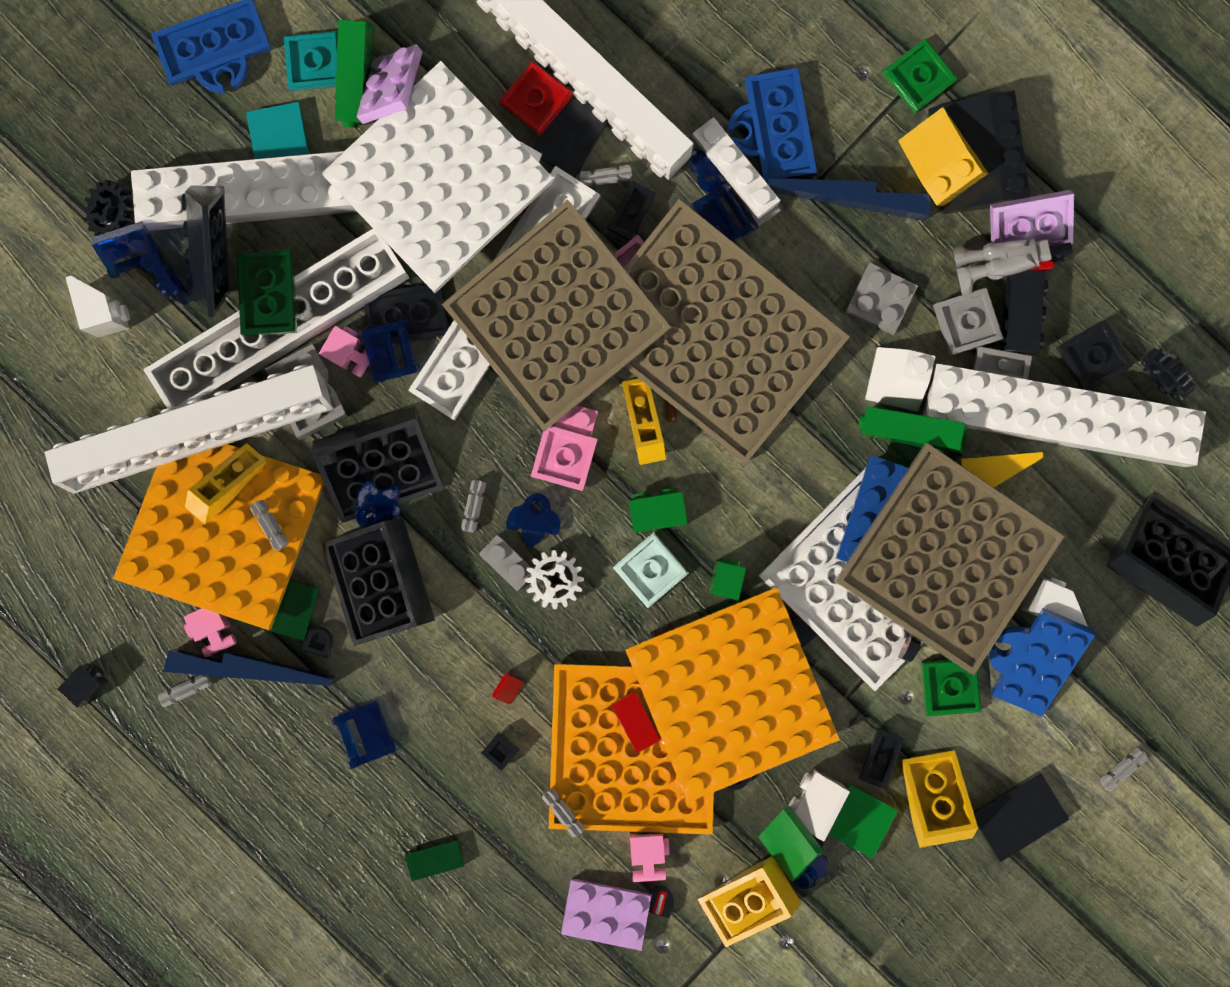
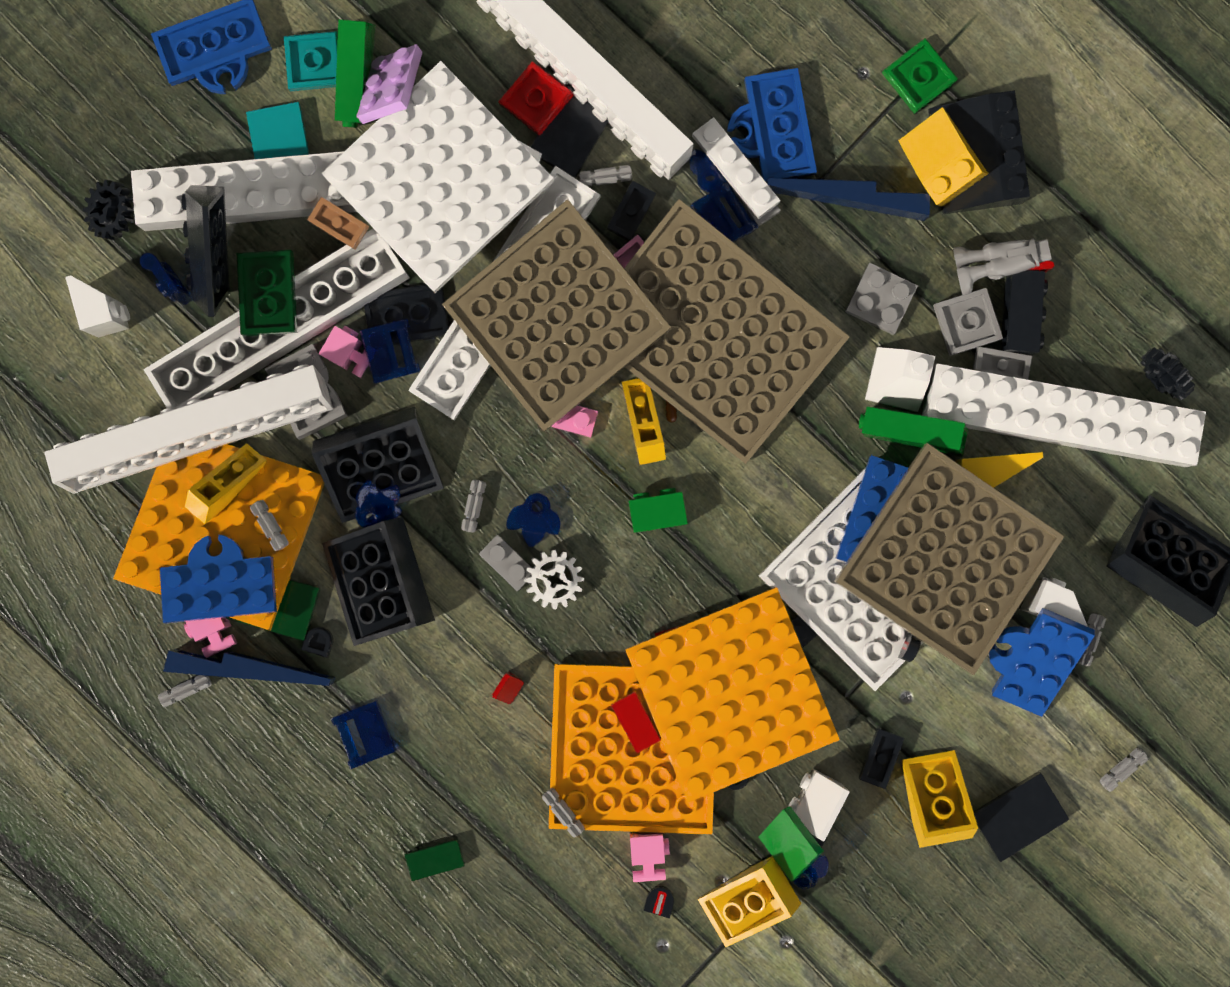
(83, 684): black brick -> none
(123, 243): clear blue plate -> none
(217, 584): none -> blue plate
(338, 223): none -> medium nougat plate
(500, 751): black plate -> none
(564, 458): bright pink plate -> none
(606, 914): lavender plate -> none
(650, 570): light aqua tile -> none
(727, 579): green brick -> none
(862, 821): green tile -> none
(949, 689): green tile -> none
(1034, 217): lavender plate -> none
(1060, 251): black plate -> none
(1094, 356): black plate -> none
(1096, 622): none -> light grey axle

